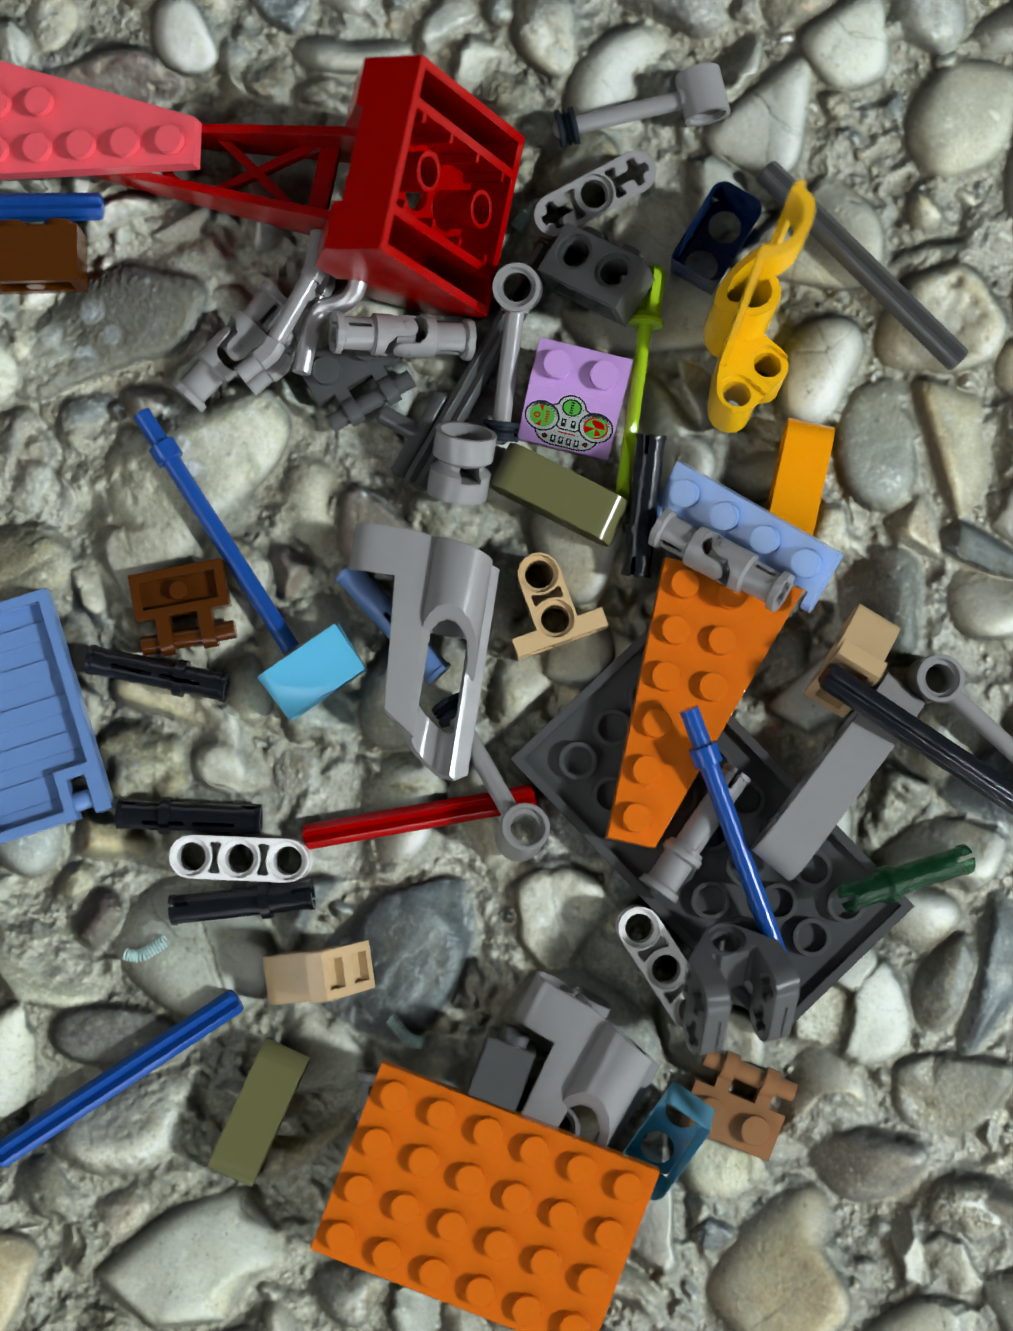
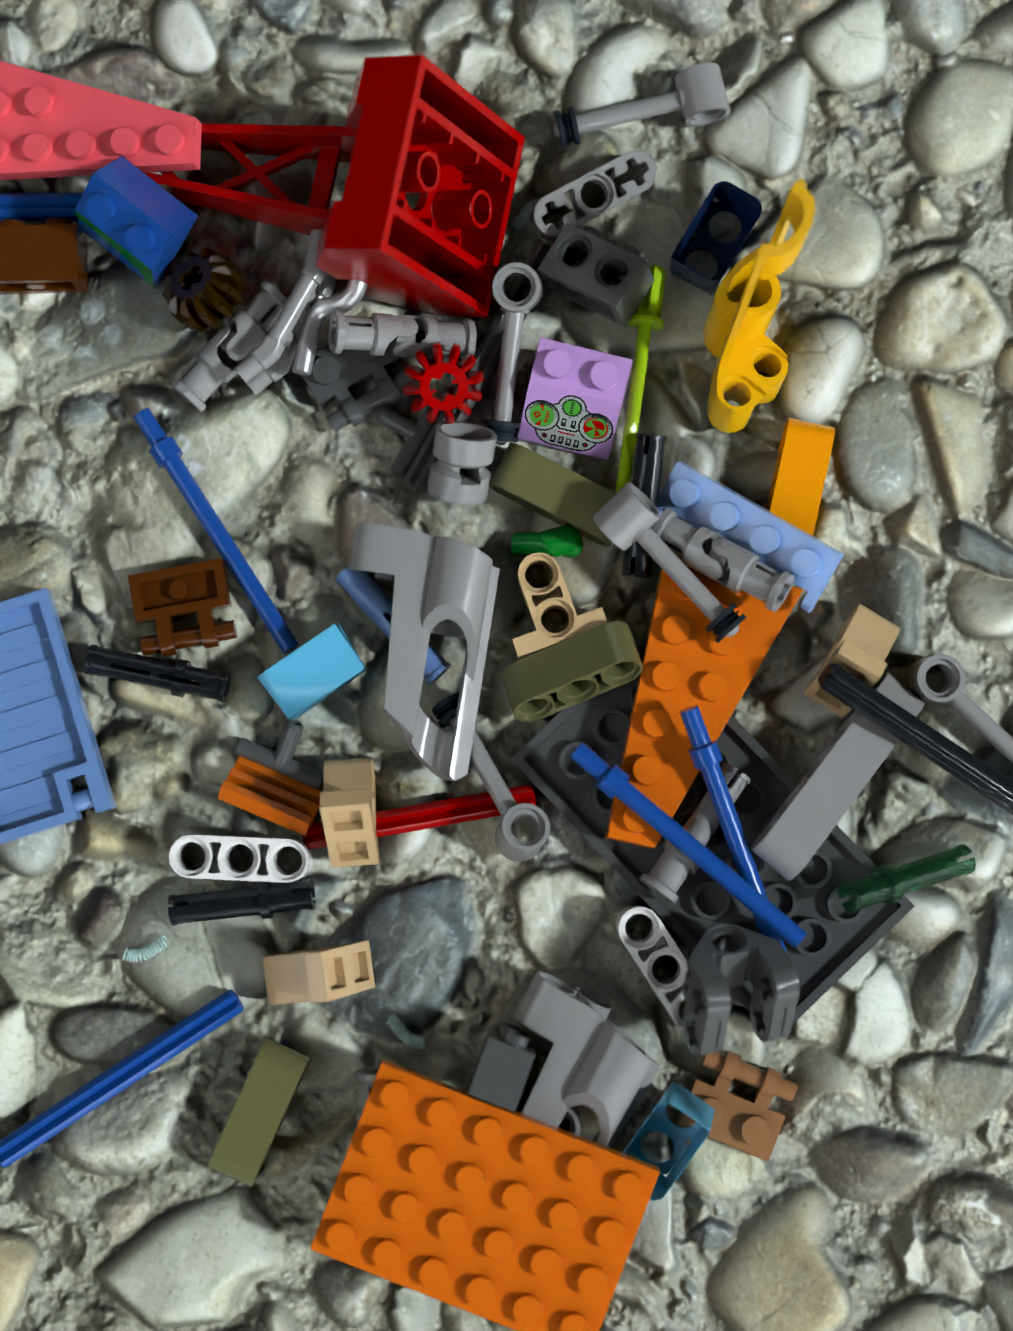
(134, 219): none -> blue slope
(190, 816): black pin -> none
(203, 290): none -> dark brown gear
(273, 790): none -> orange tile
(281, 758): none -> dark grey piece
(350, 812): none -> tan tile
(435, 369): none -> red gear
(556, 542): none -> green arm
(572, 671): none -> olive beam
(615, 782): none -> blue bar
(630, 519): none -> light grey piece
(871, 273): dark grey axle -> none

